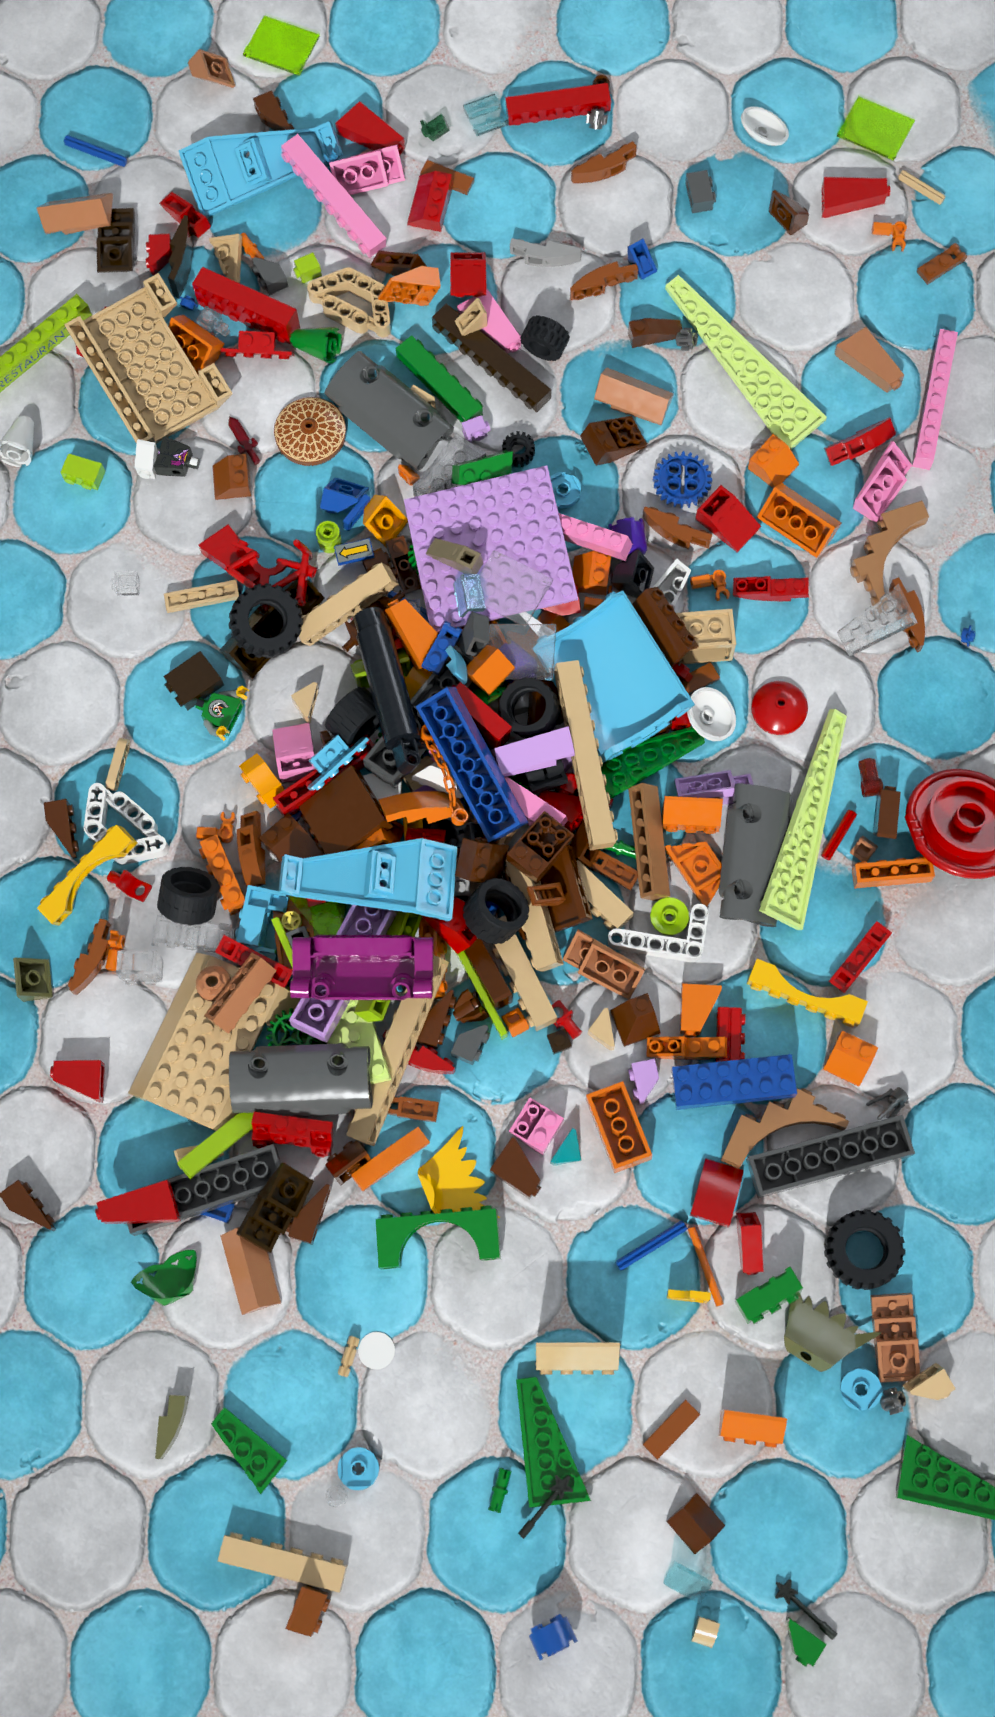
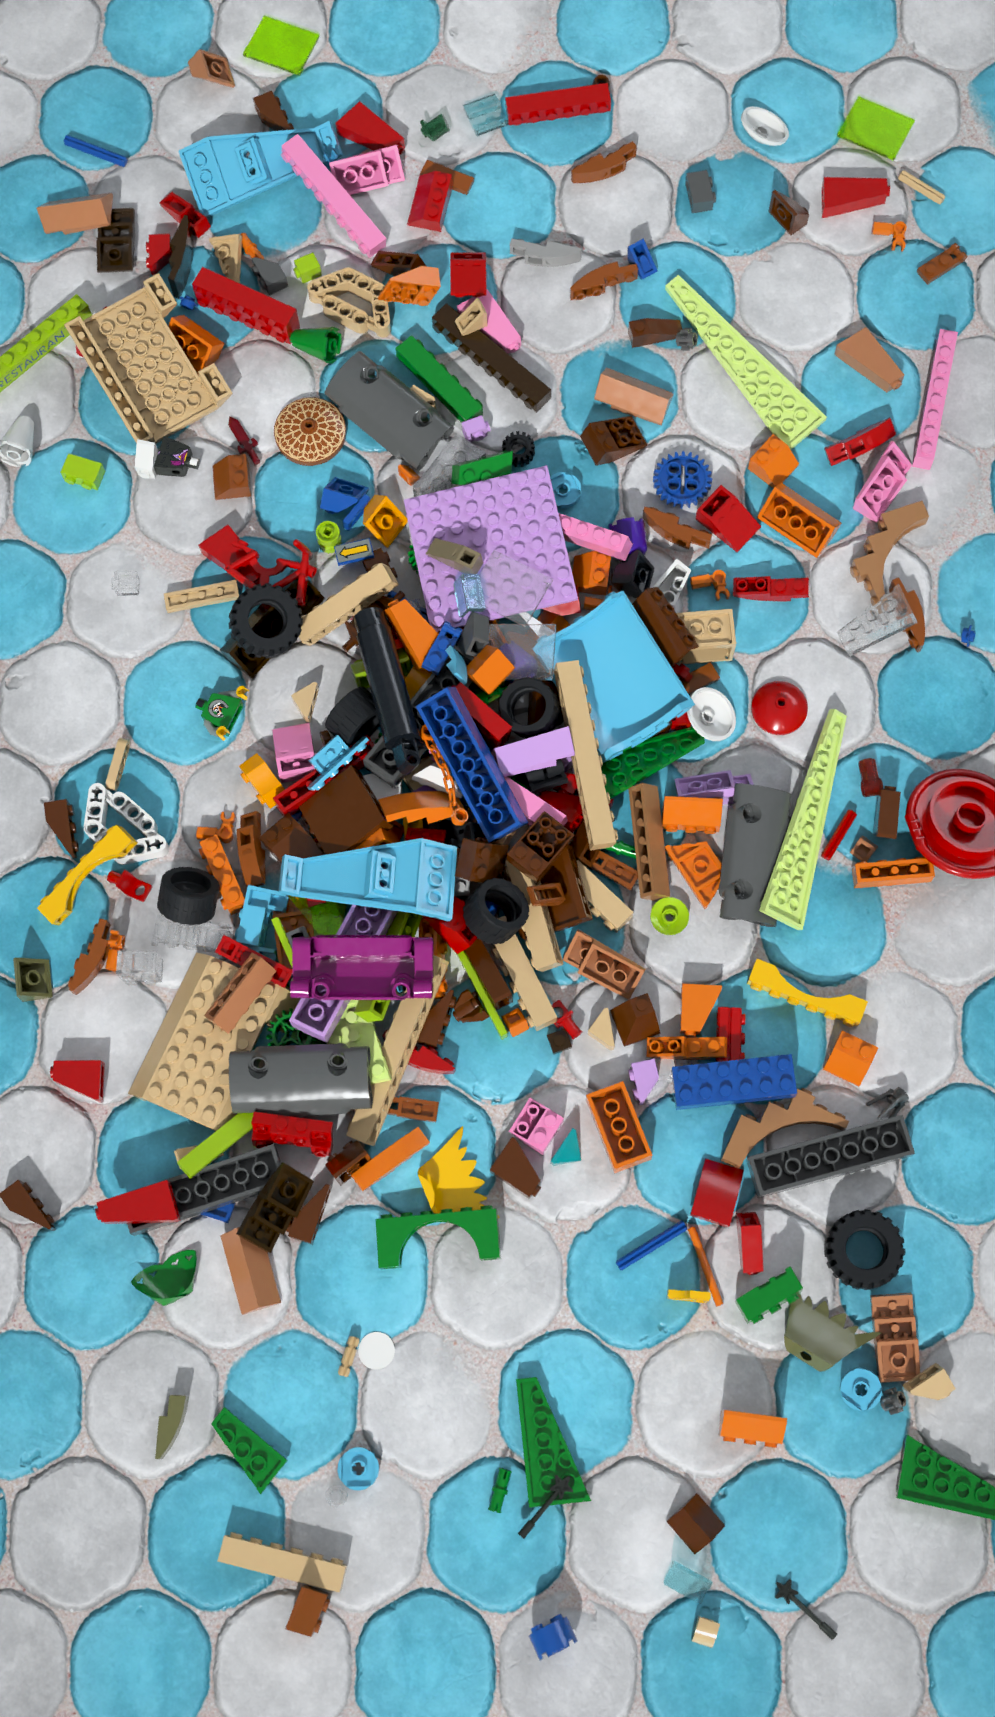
(193, 681): dark brown brick -> none
(212, 322): clear brick -> none
(212, 993): nougat piece -> none
(257, 343): red bracket -> none
(288, 922): light yellow wheel -> none
(399, 557): reddish brown slope -> none
(469, 1044): dark grey slope -> none
(545, 338): black tyre -> none
(577, 1357): tan slope -> none
(596, 119): flat silver gear -> none
(665, 941): white beam -> none
(671, 1429): dark orange tile -> none
(804, 1644): green slope -> none
(860, 957): red slope -> none

